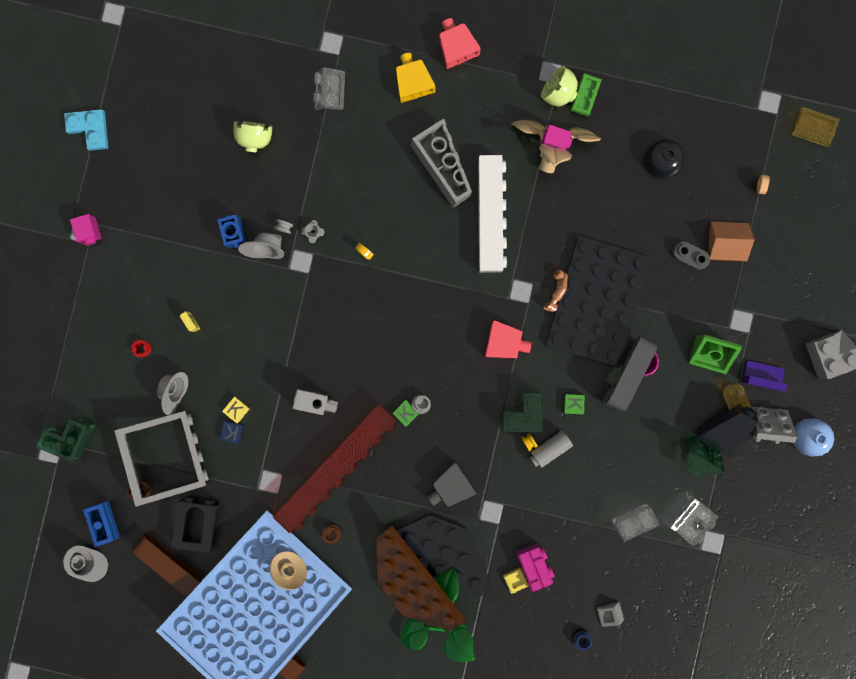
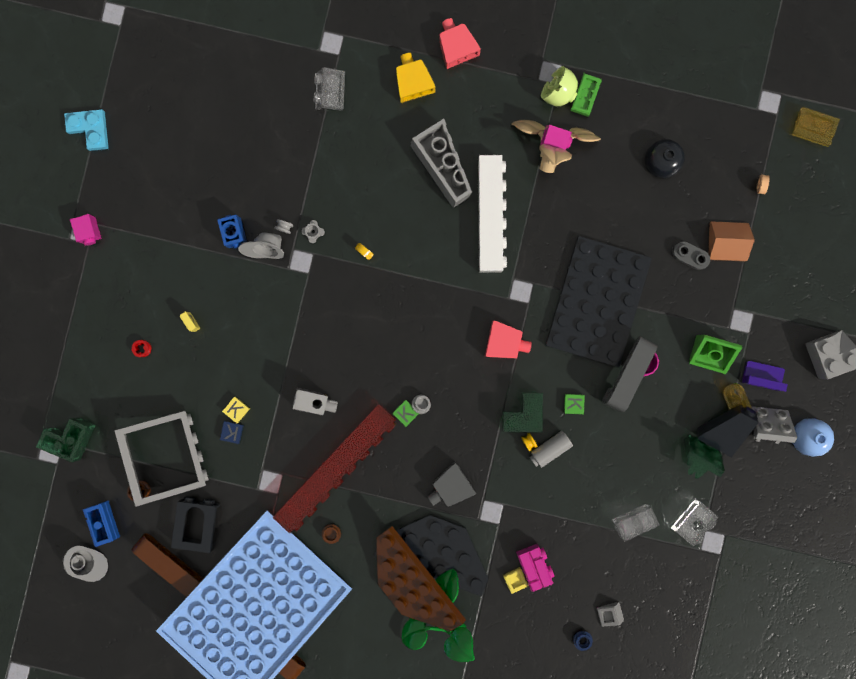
(171, 390): light grey piece -> none
(252, 135): yellowish green cylinder -> none
(293, 566): tan dish -> none
(561, 288): nougat arm -> none

